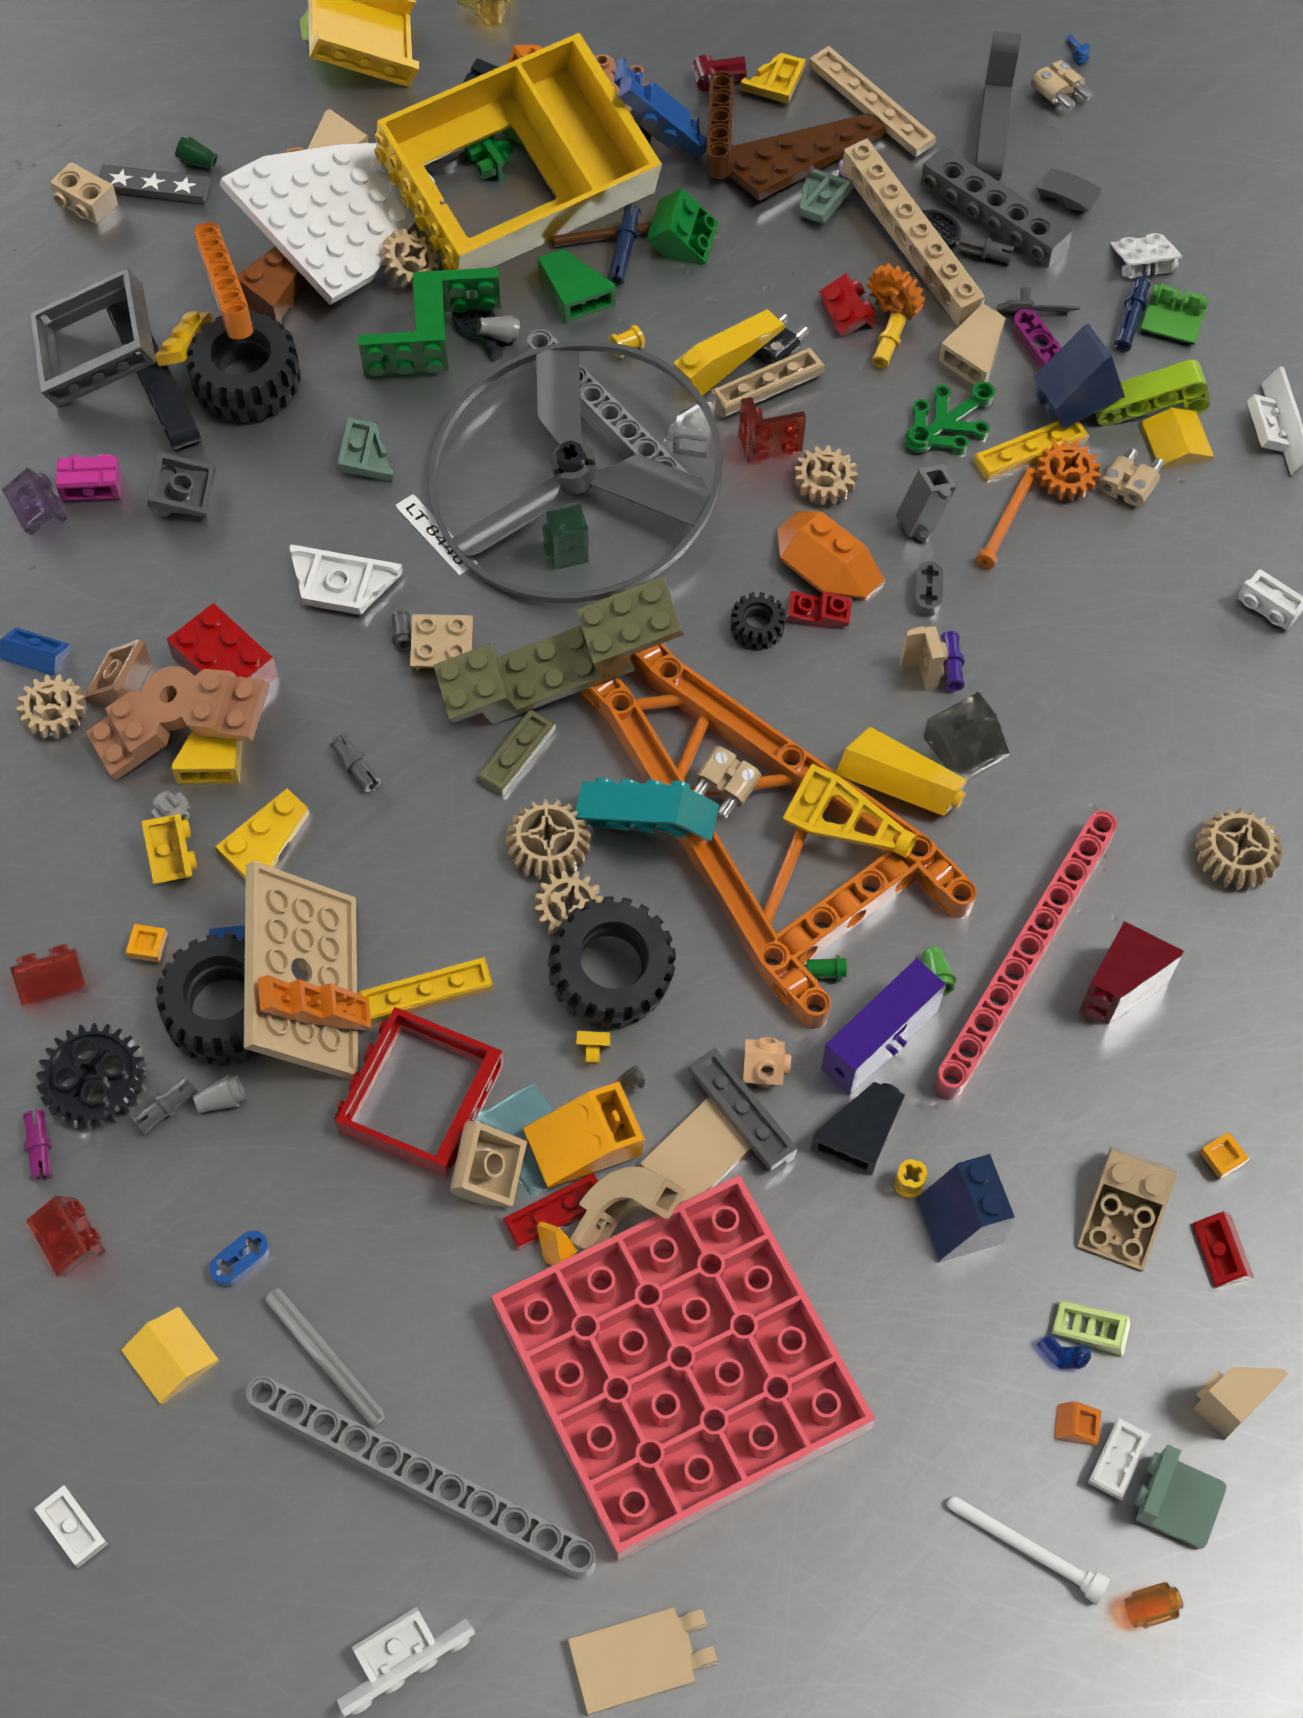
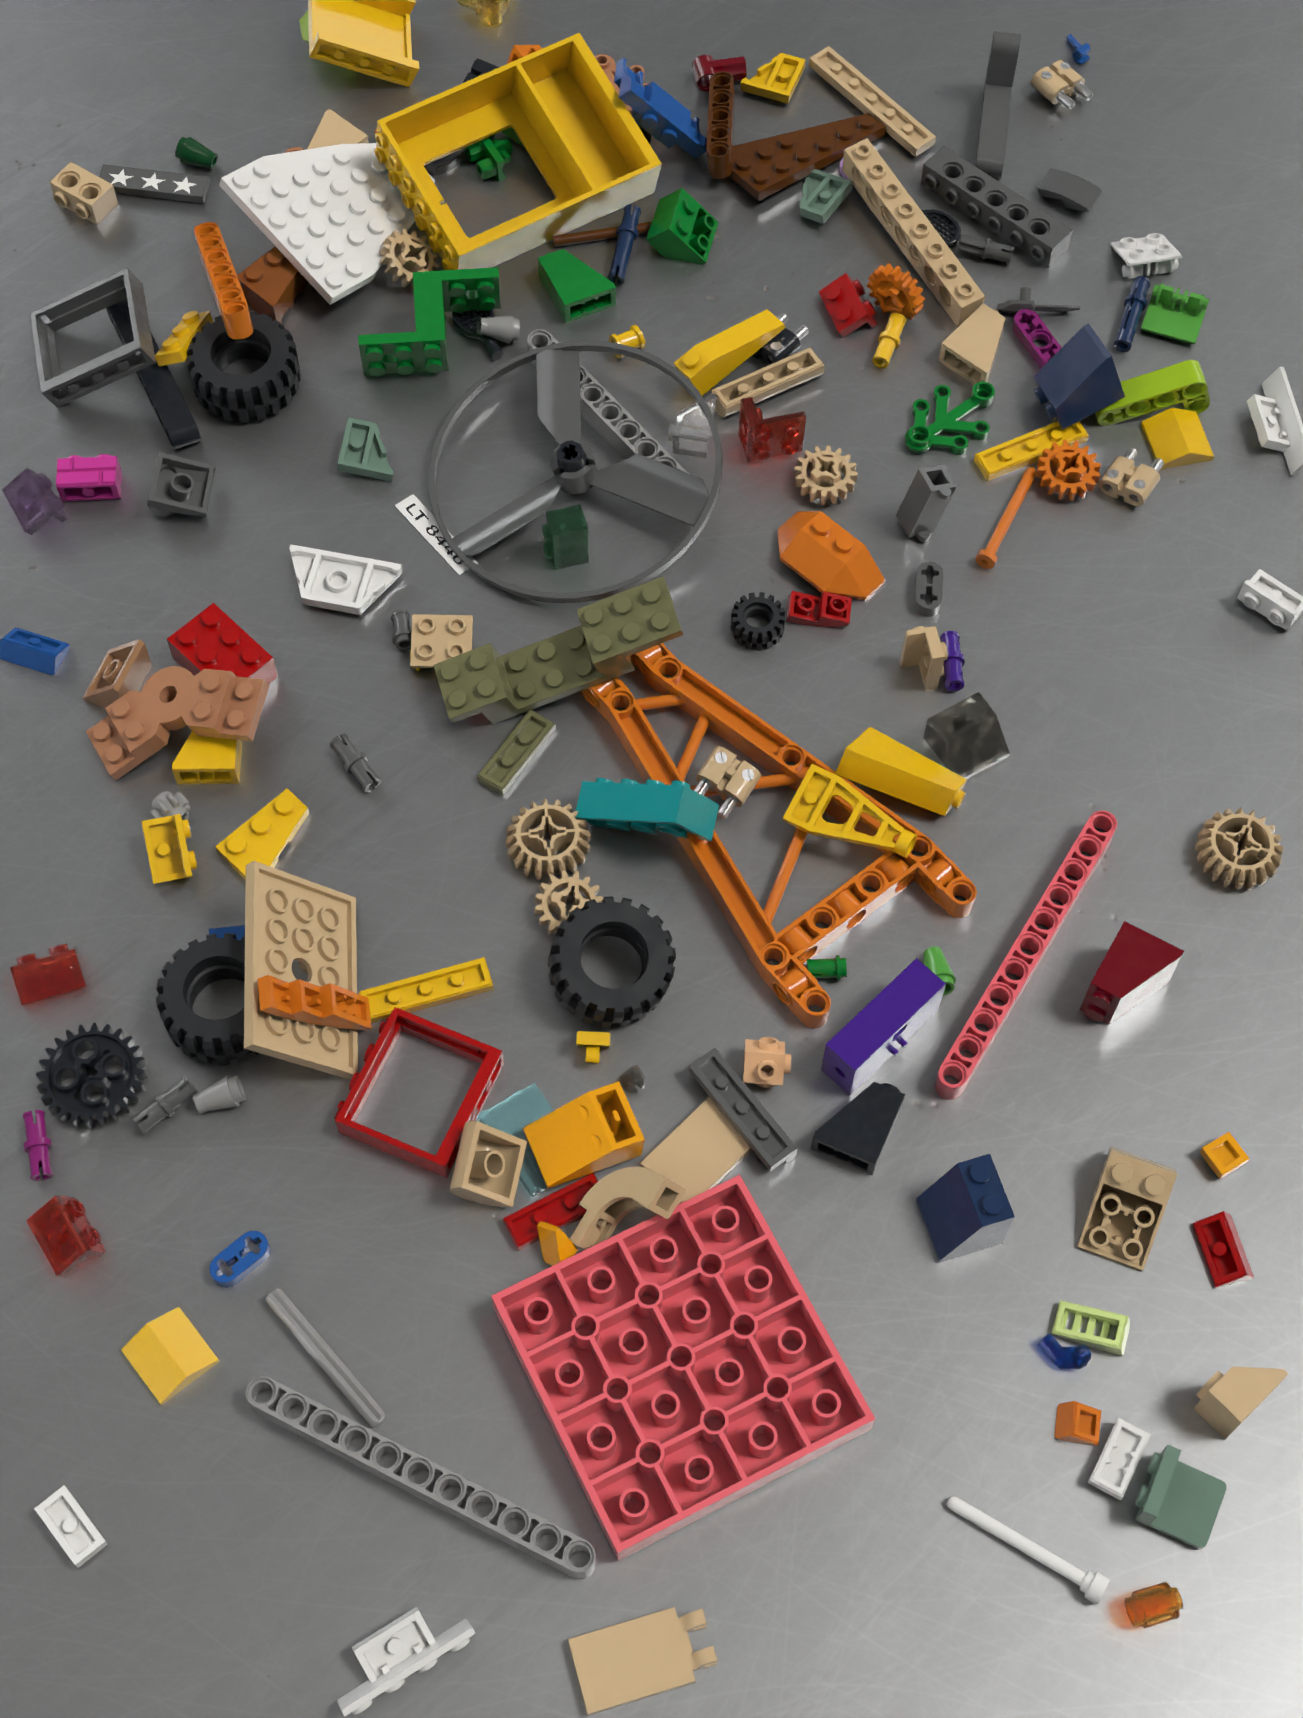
(51, 706): tan gear -> none
(146, 943): light orange plate -> none
(912, 1169): yellow bush -> none

